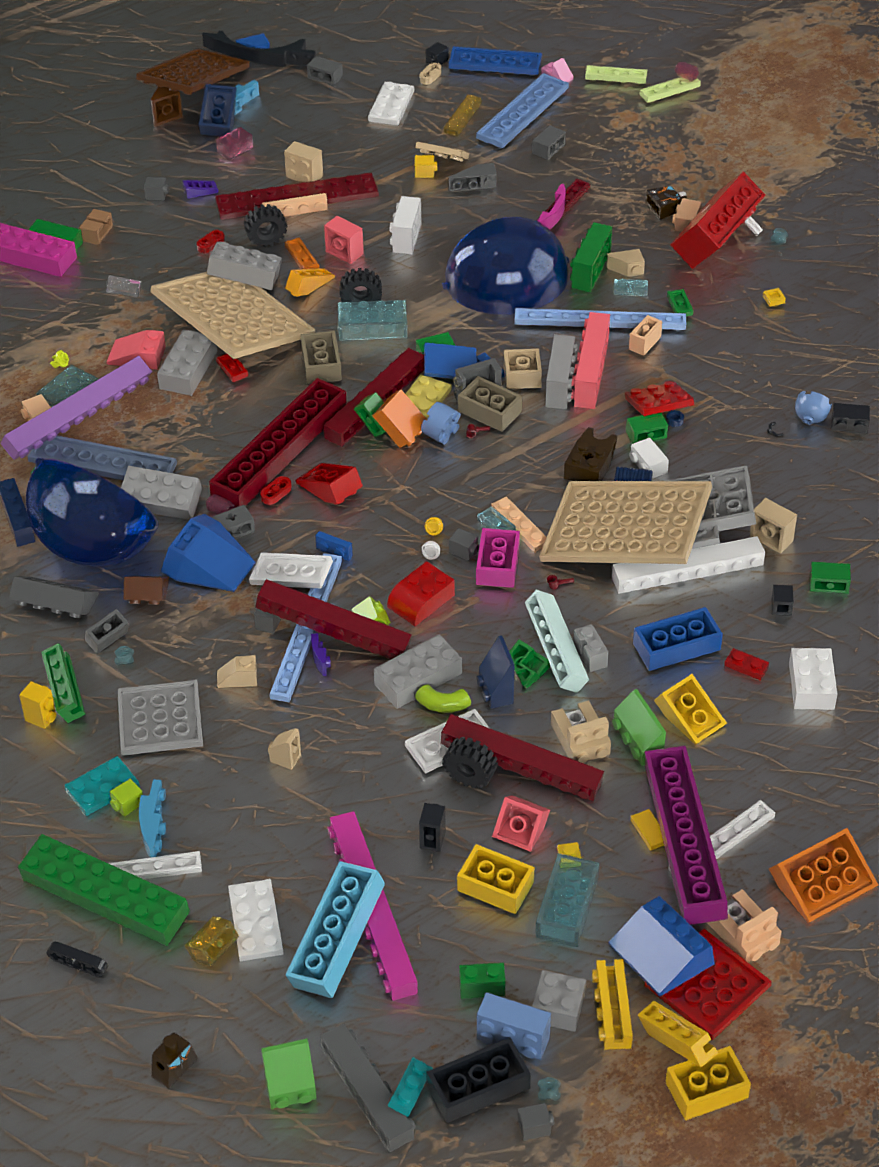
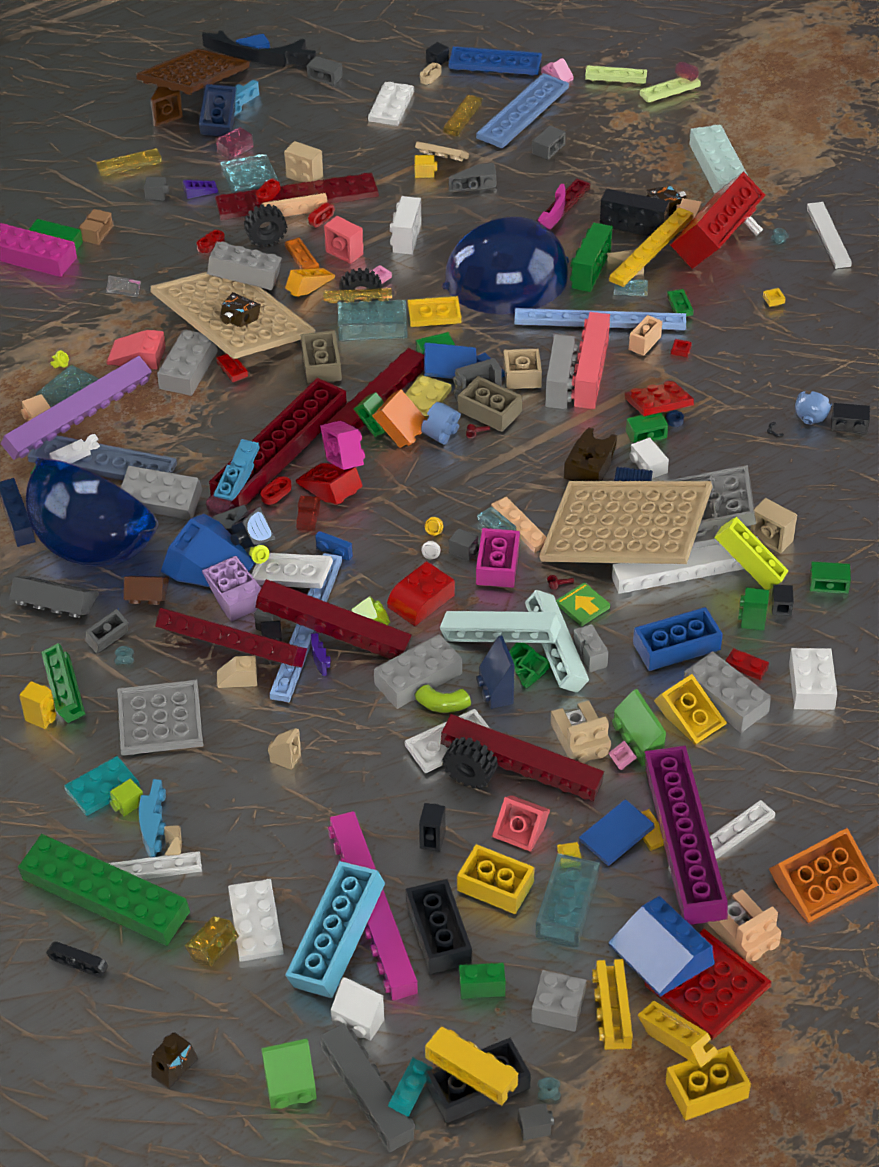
(76, 450): none -> white plate
(129, 162): none -> clear yellow plate
(173, 840): none -> tan slope
(231, 637): none -> dark red brick
(233, 587): none -> lavender slope
(238, 471): none -> dark azure slope
(239, 310): none -> dark brown torso
(247, 173): none -> clear light blue plate
(251, 529): none -> torso
(259, 554): none -> neon yellow plate
(268, 191): none -> red plate
(272, 629): none -> black brick
(308, 512): none -> clear red brick
(321, 214): none -> red plate
(342, 445): none -> dark pink brick
(358, 1009): none -> white slope
(365, 295): none -> clear yellow plate
(383, 273): none -> bright pink plate
(434, 311): none -> yellow plate
(438, 926): none -> black brick
(471, 1065): none -> yellow brick
(488, 625): none -> light aqua brick
(505, 1019): medium blue brick -> none
(583, 604): none -> bright green tile
(616, 832): none -> blue tile
(622, 755): none -> bright pink plate
(633, 212): none -> black brick
(651, 247): none -> yellow plate
(681, 348): none -> red tile
(715, 155): none -> light aqua brick
(731, 692): none -> light grey brick
(751, 553): none -> neon yellow brick
(754, 608): none -> green brick
(829, 235): none -> white tile

